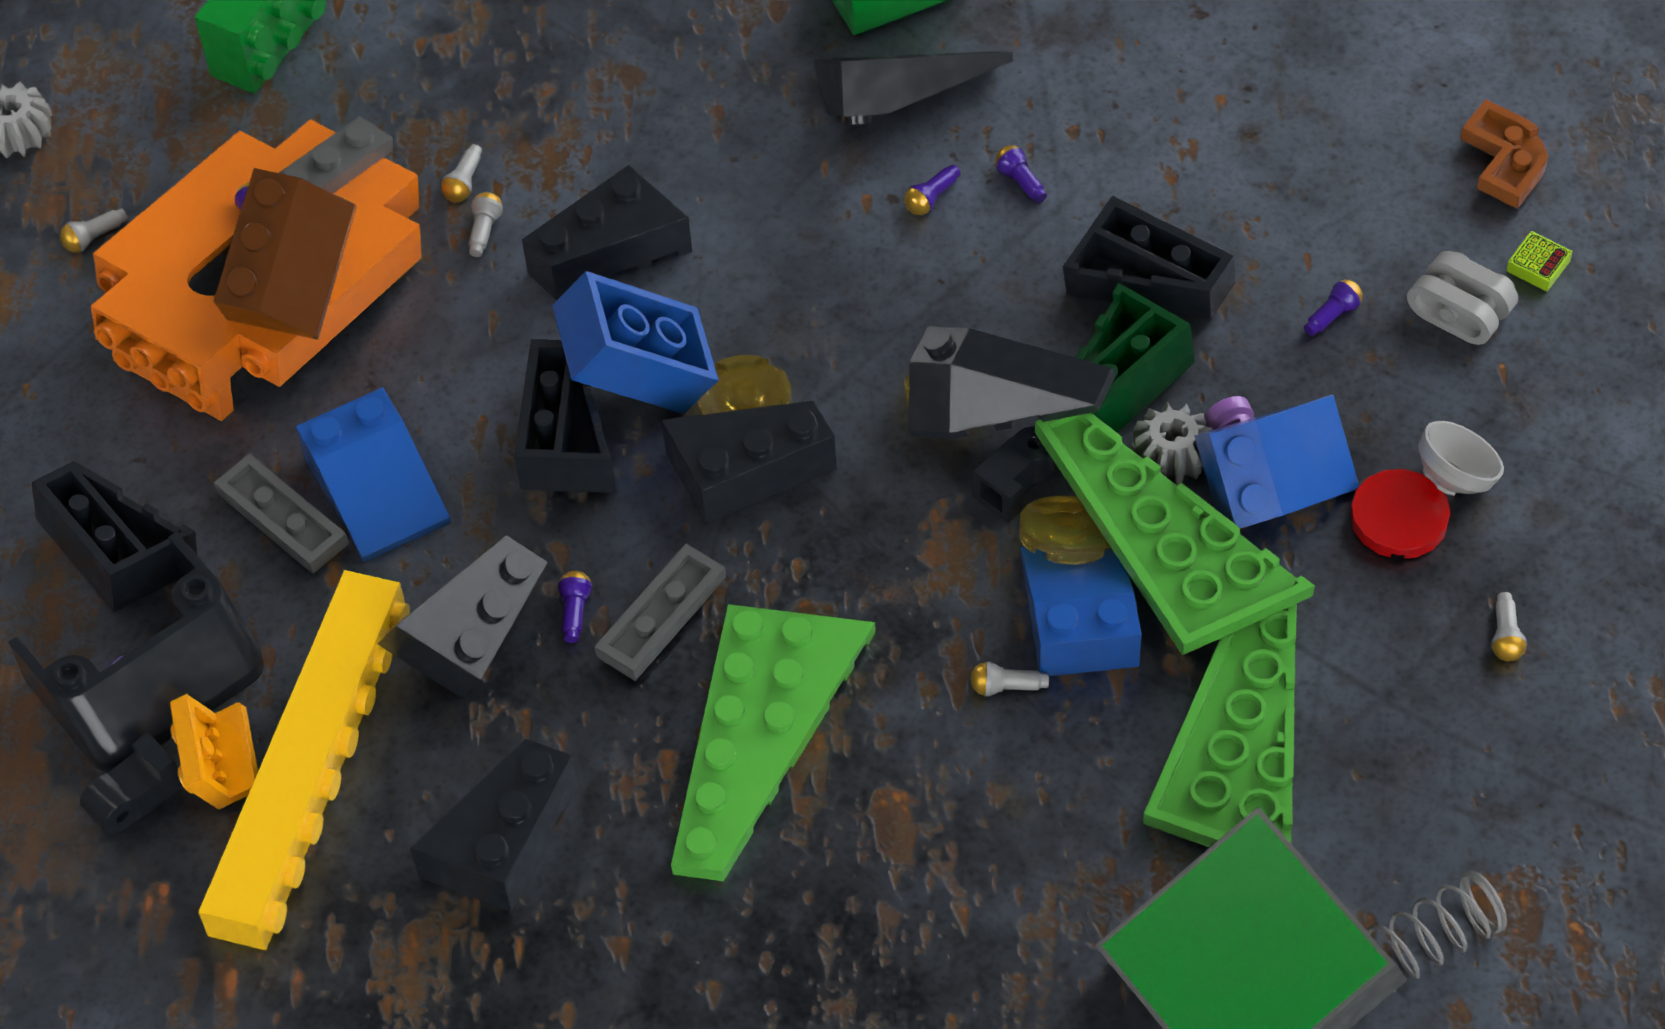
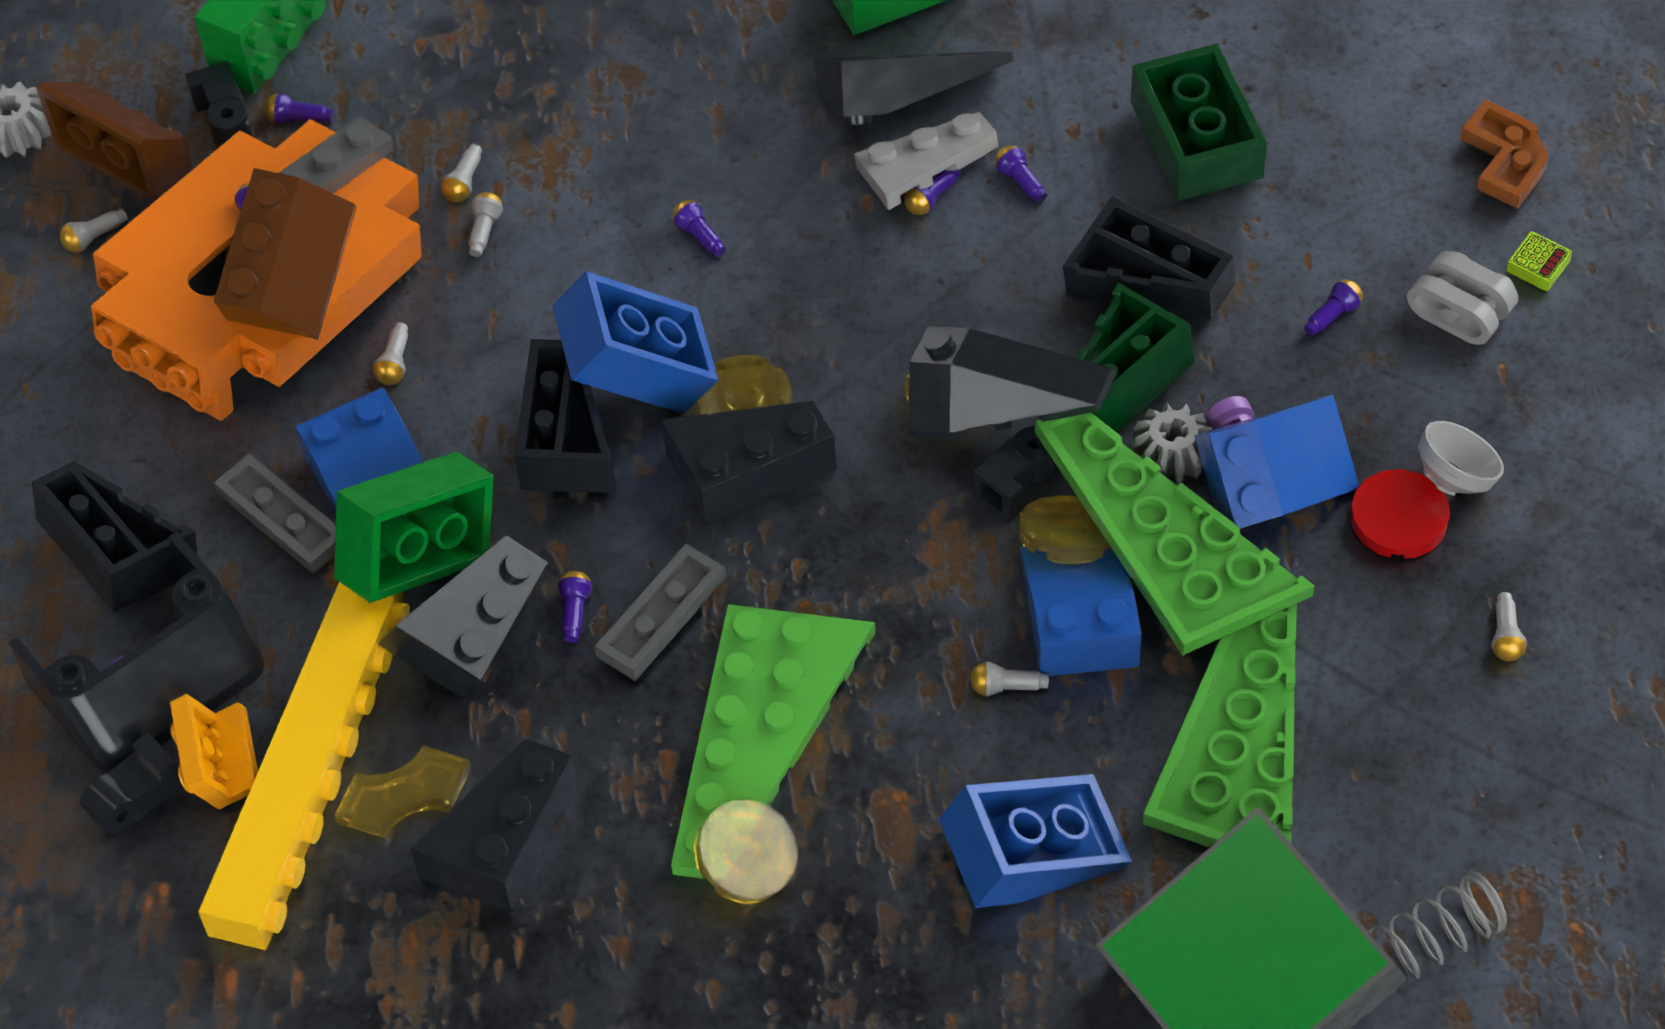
(114, 138): none -> reddish brown slope
(217, 90): none -> black leg
(281, 109): none -> dark purple piece
(382, 800): none -> clear yellow tile
(389, 367): none -> piece
(412, 526): none -> green brick
(605, 233): black wedge -> none
(690, 218): none -> dark purple piece
(746, 851): none -> clear yellow tile
(914, 159): none -> light grey wing
(1031, 837): none -> blue slope
(1198, 122): none -> dark green brick

